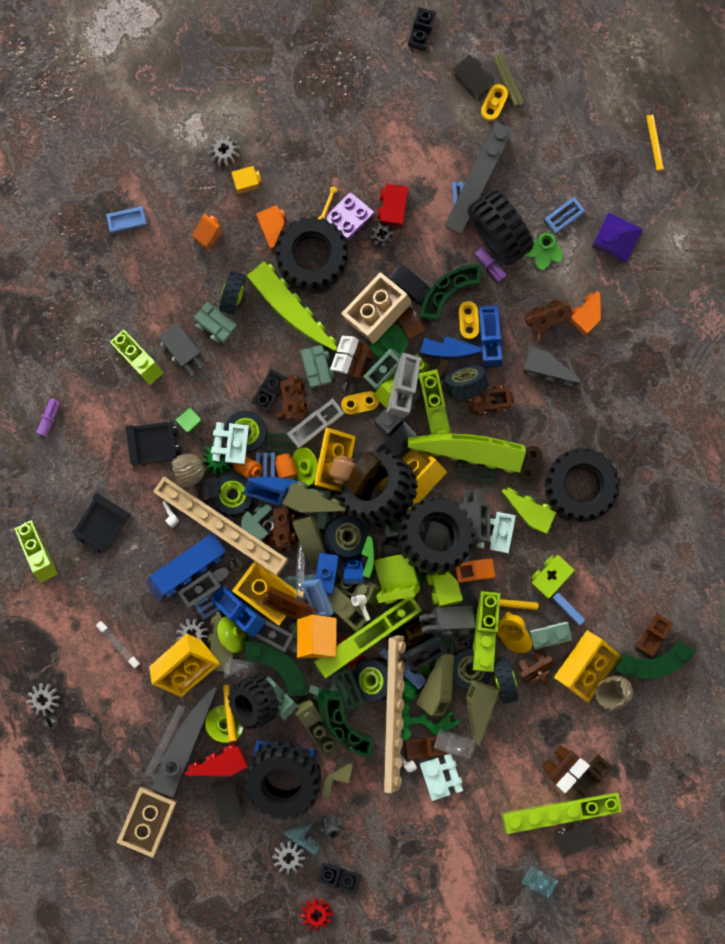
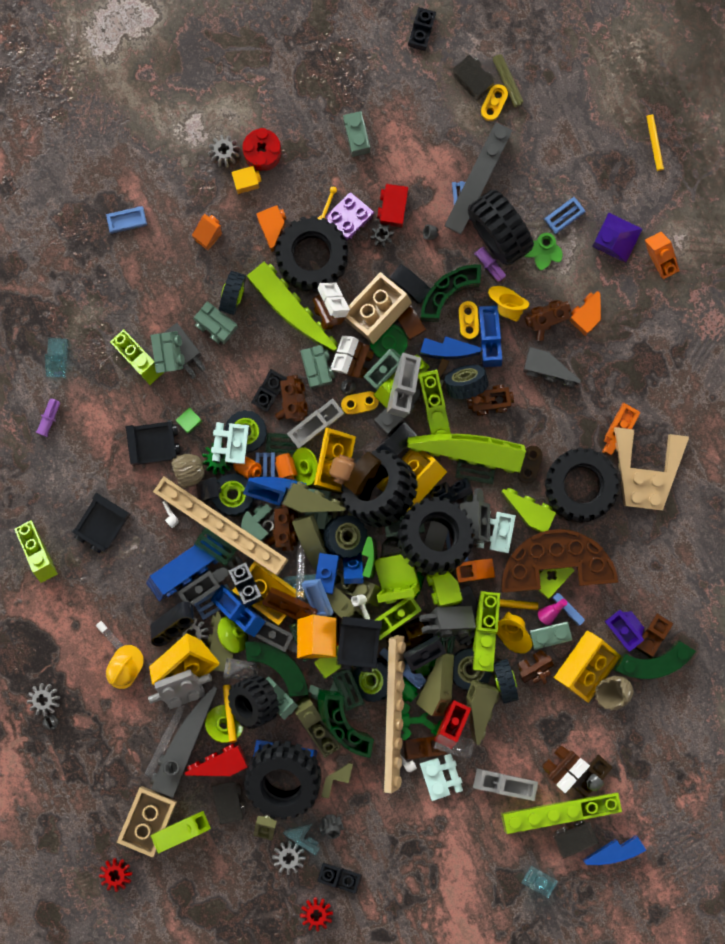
(56, 357): none -> clear light blue slope
(109, 876): none -> red gear
(124, 666): none -> yellow piece
(167, 351): none -> sand green brick
(172, 624): none -> black beam
(180, 689): none -> light grey plate
(180, 831): none -> lime slope
(219, 540): none -> clear green tile
(245, 585): none -> black slope
(262, 139): none -> red brick
(265, 827): none -> olive plate
(330, 305): none -> white hips
(356, 133): none -> sand green brick
(358, 643): none -> black panel
(430, 232): none -> dark grey hinge
(452, 724): none -> red brick
(456, 491): none -> black slope
(505, 784): none -> light grey slope
(508, 302): none -> yellow piece
(549, 613): none -> dark pink cone
(553, 551): none -> reddish brown plate
(594, 783): none -> dark grey hinge
(614, 852): none -> blue slope
(624, 418): none -> orange hinge
(626, 629): none -> dark purple slope
(647, 487): none -> tan wing
(662, 254): none -> orange slope

